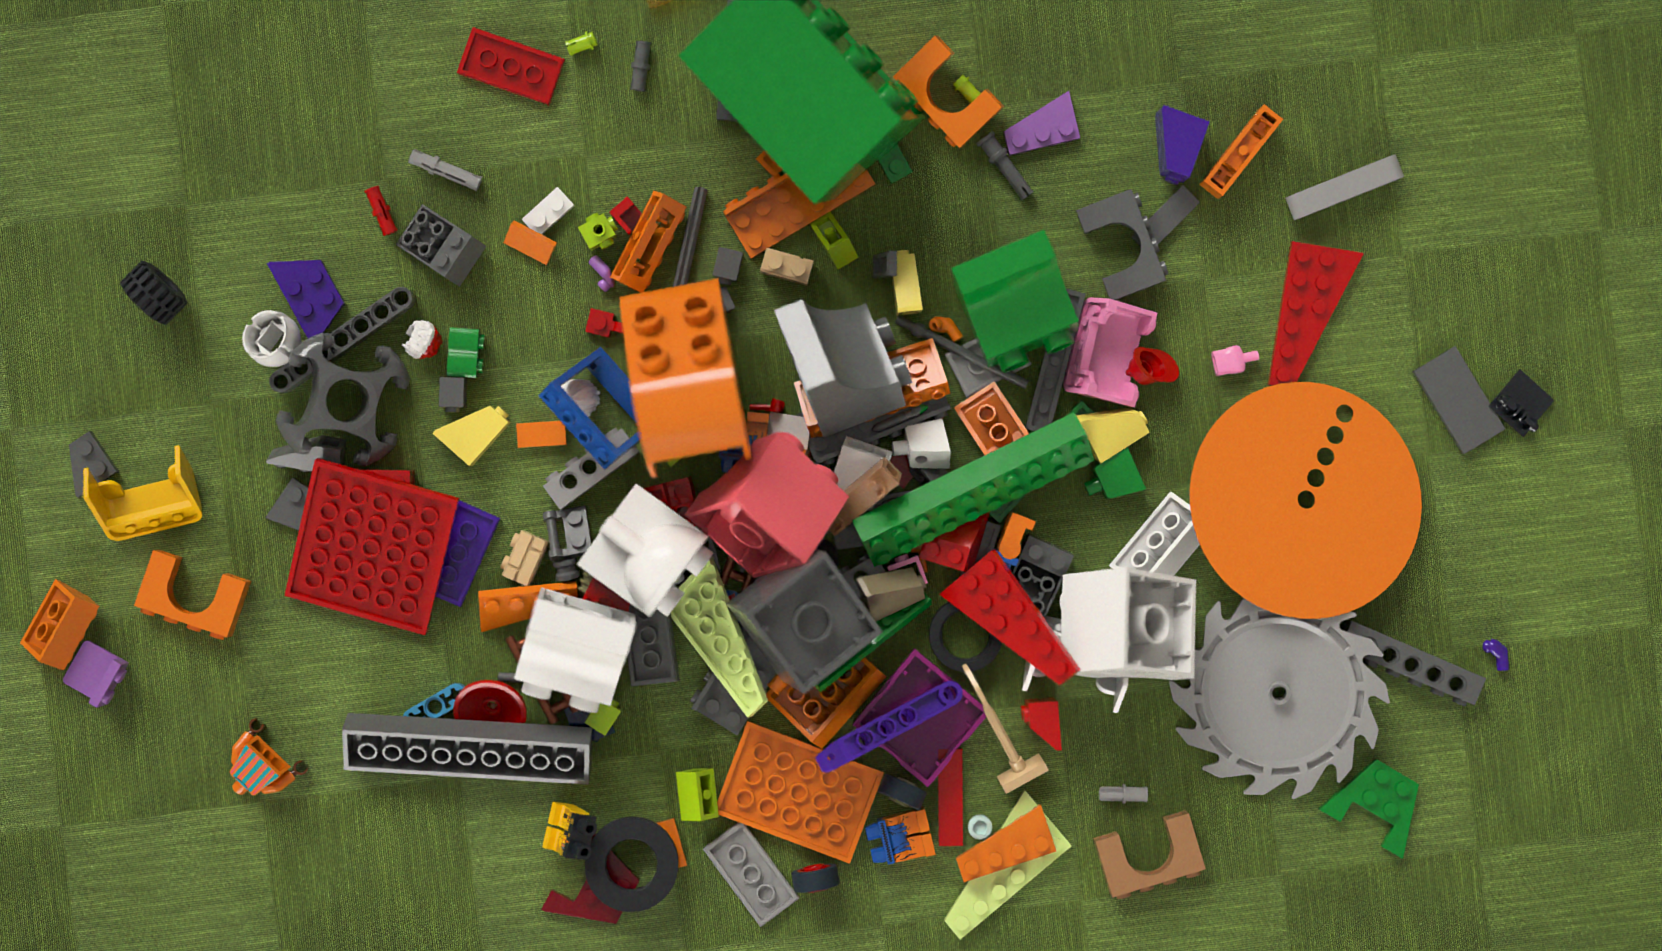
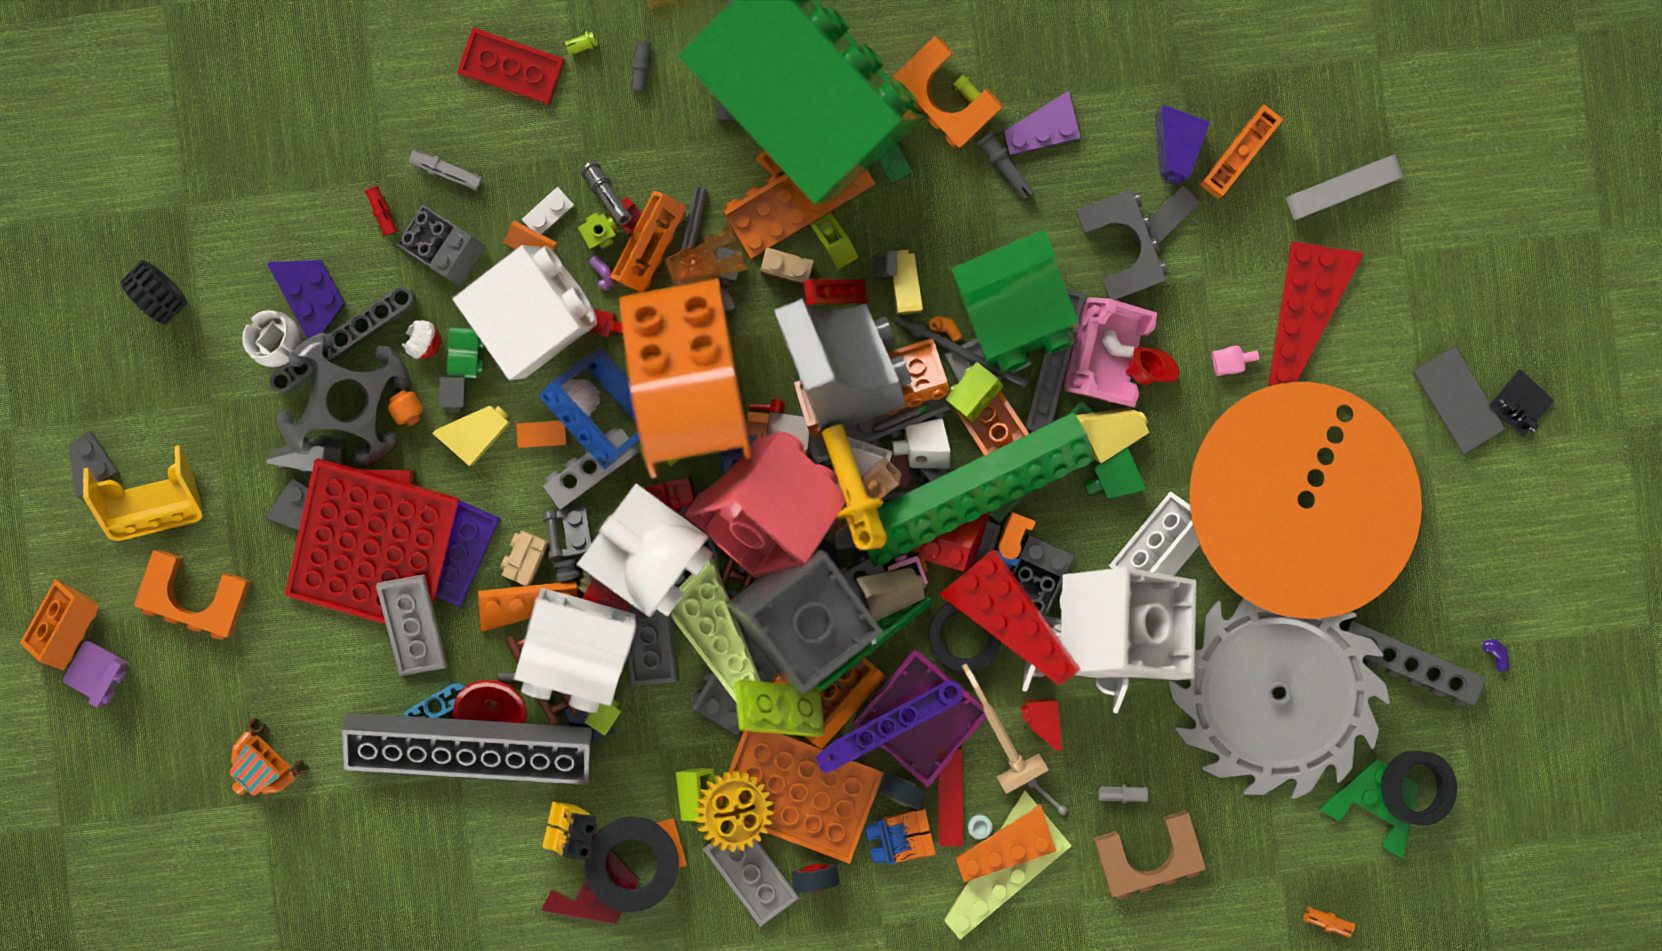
(405, 408): none -> orange head
(412, 625): none -> light grey tile
(526, 310): none -> white piece
(600, 185): none -> dark grey pin
(700, 262): none -> clear orange wing
(730, 790): none -> yellow gear
(778, 709): none -> lime piece
(835, 291): none -> red tile
(860, 509): none -> yellow piece
(974, 391): none -> lime brick
(1062, 810): none -> light grey hinge
(1114, 347): none -> white arm
(1329, 922): none -> orange pin
(1446, 788): none -> black tyre

